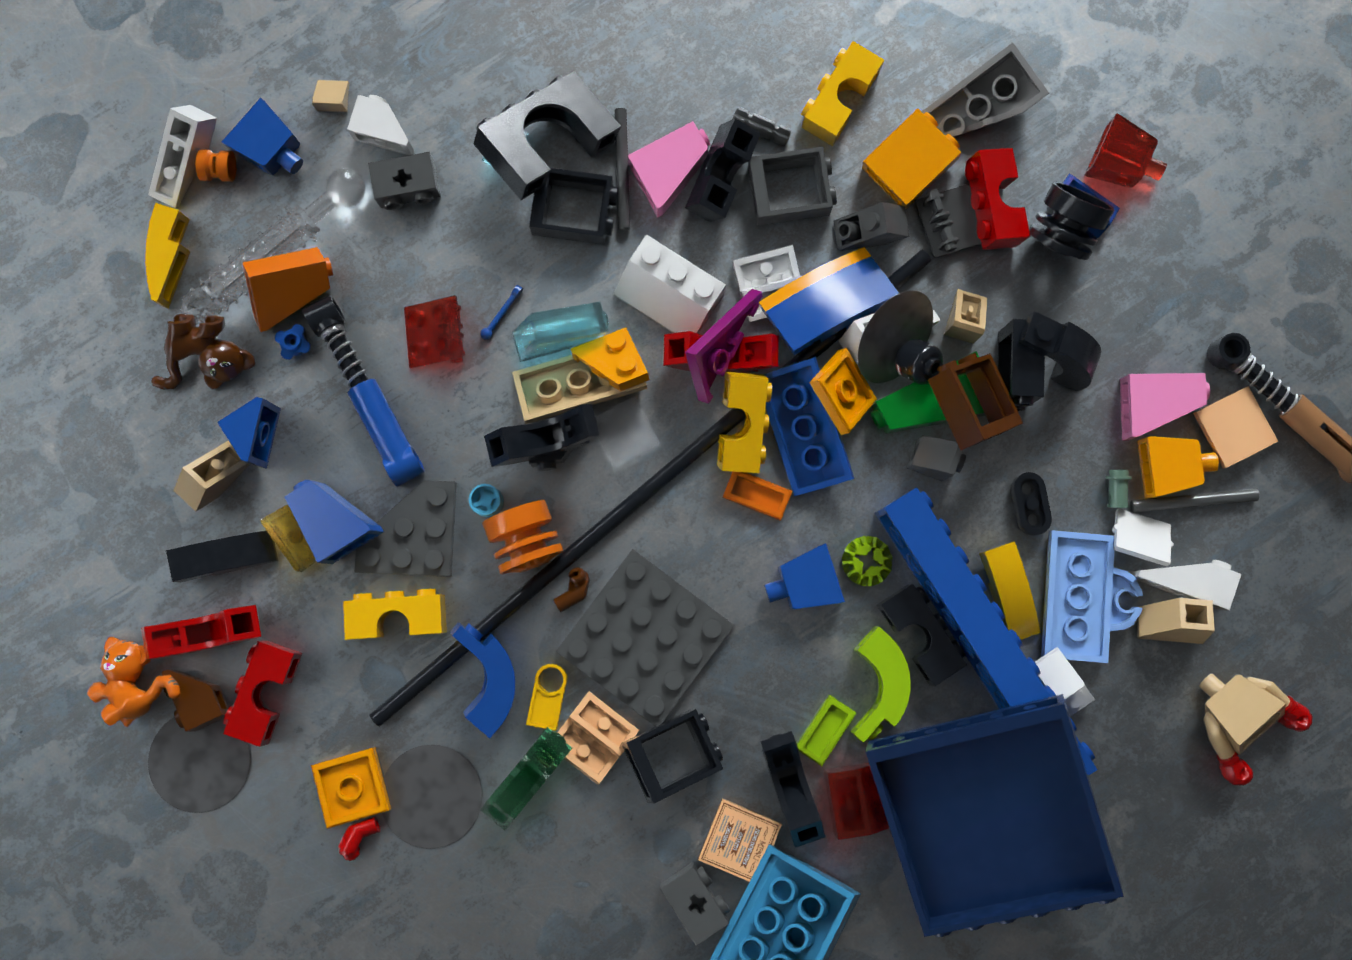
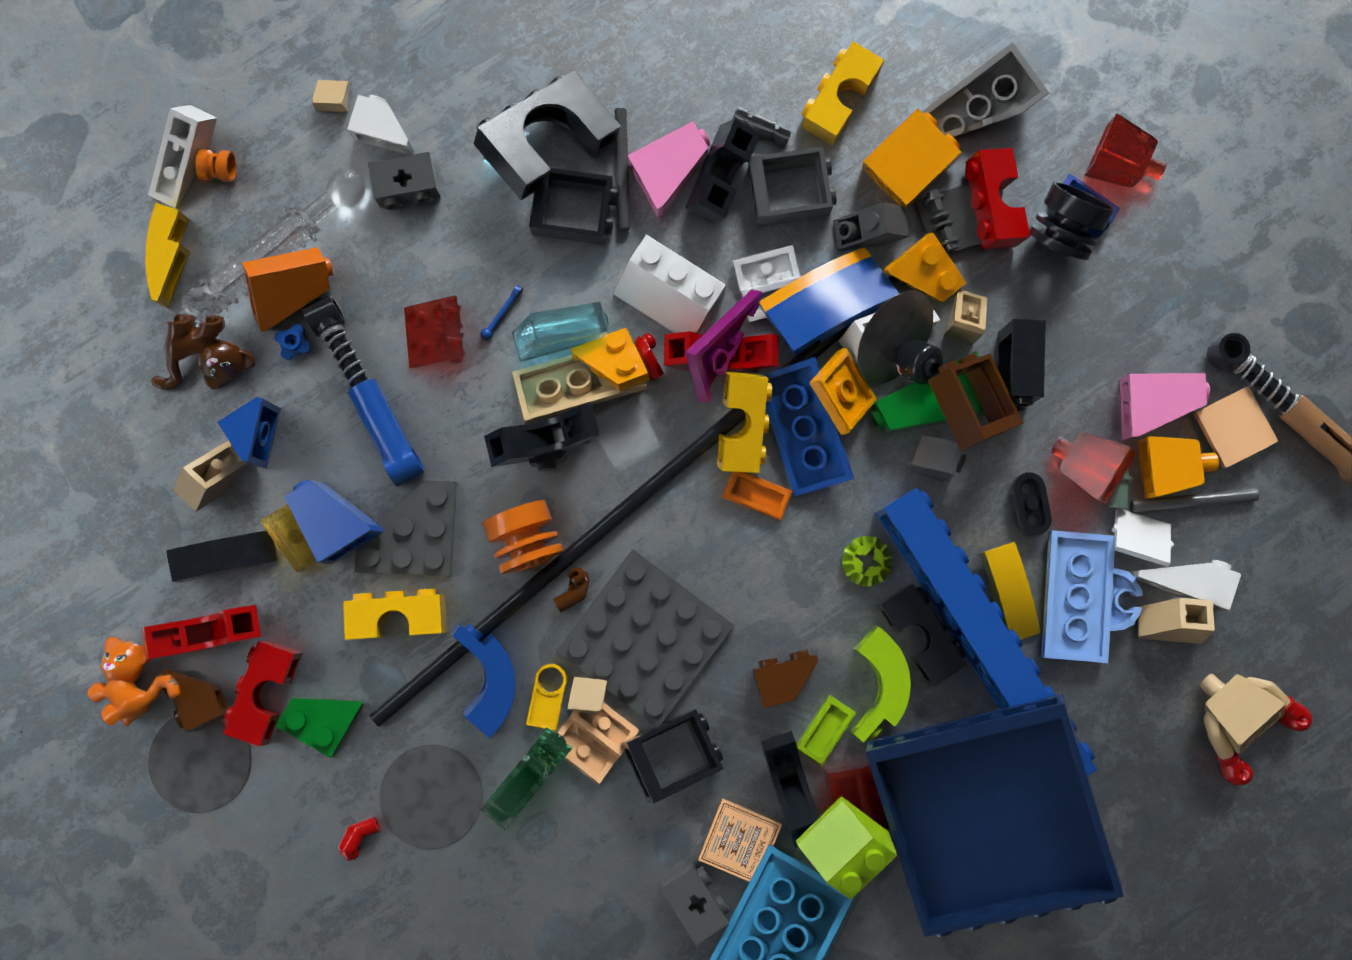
(264, 141): blue torso -> none
(319, 722): none -> green wing
(351, 787): light orange tile -> none
(481, 500): medium azure wheel -> none
(587, 695): none -> tan slope
(644, 345): none -> red arm
(783, 680): none -> reddish brown slope
(807, 581): blue torso -> none
(847, 847): none -> lime slope
(927, 269): none -> light orange wing
(1064, 680): white slope -> none
(1067, 344): black arch -> none
(1094, 463): none -> clear red torso

